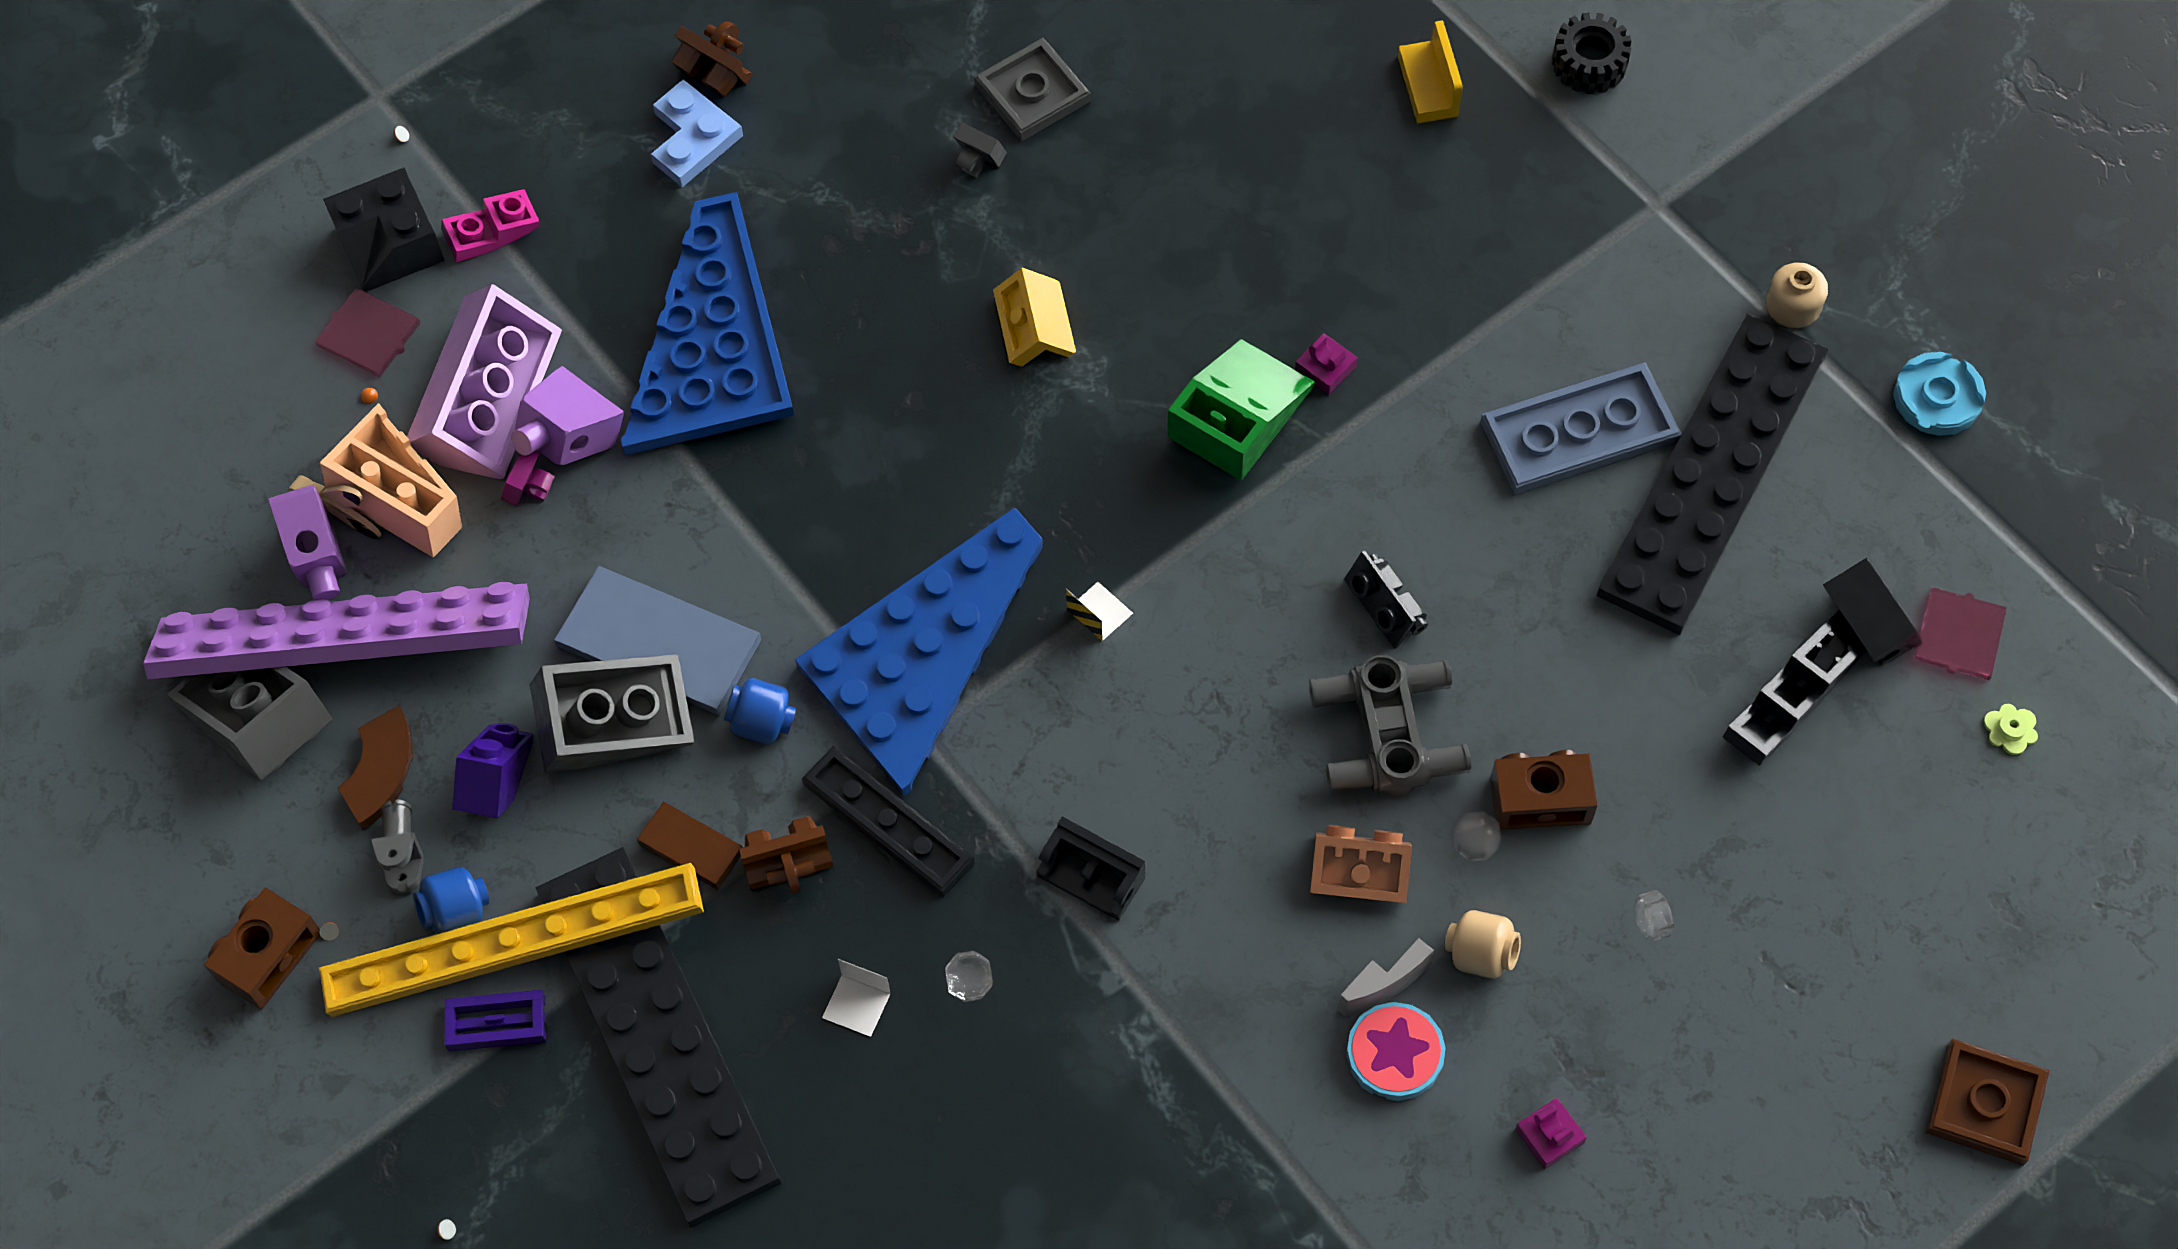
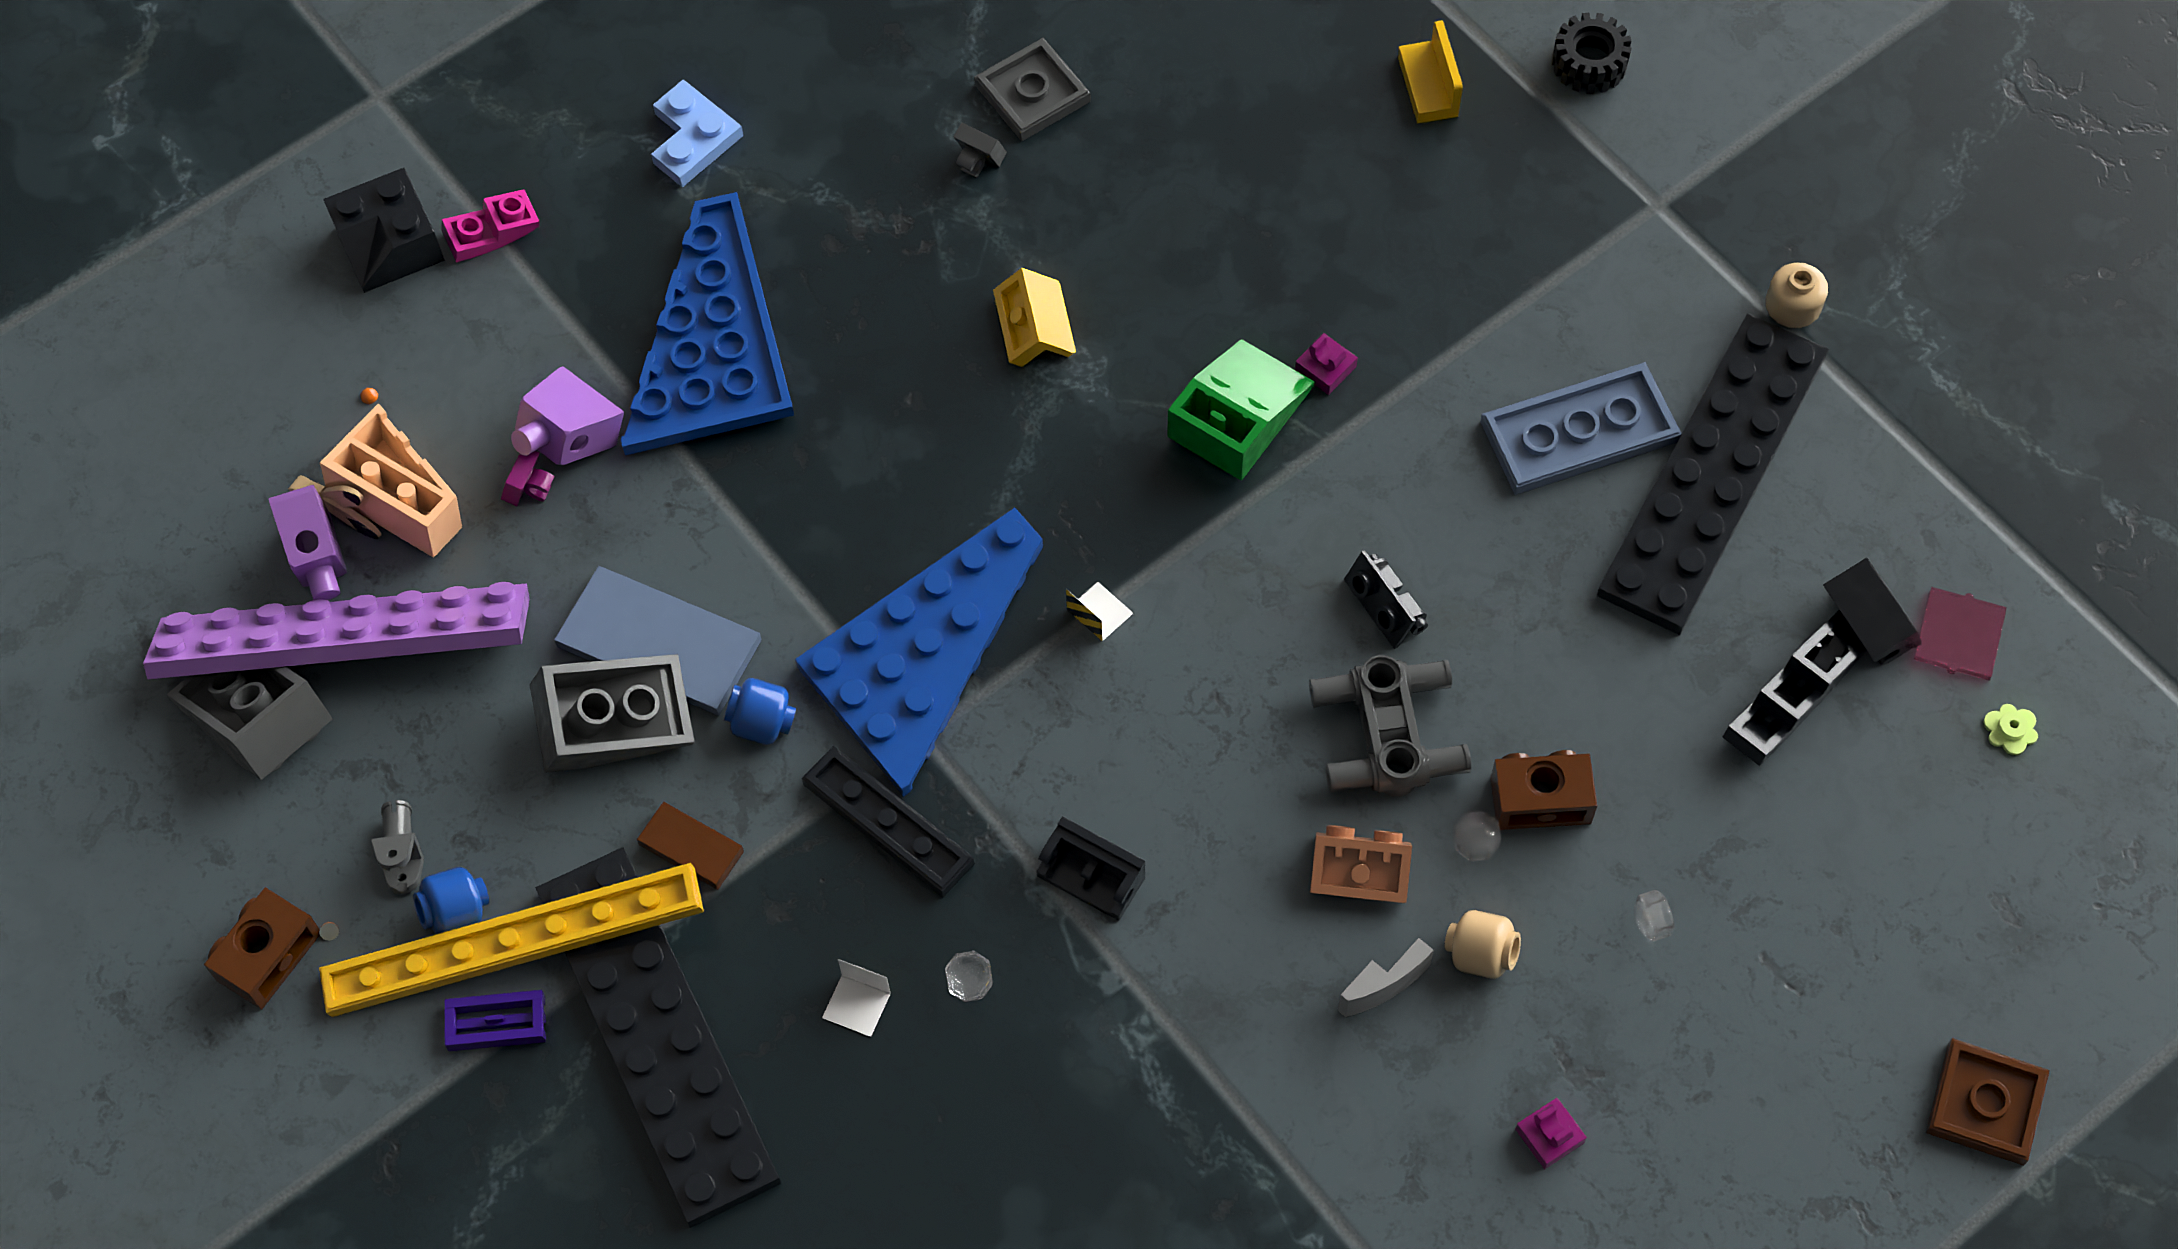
(367, 332): clear pink piece -> none
(382, 766): reddish brown tile -> none
(401, 134): piece -> none
(446, 1229): piece -> none
(476, 389): lavender slope -> none
(491, 770): dark purple slope -> none
(725, 68): reddish brown hips -> none
(786, 857): reddish brown hips -> none
(1395, 1051): tile -> none
(1939, 394): medium azure tile -> none

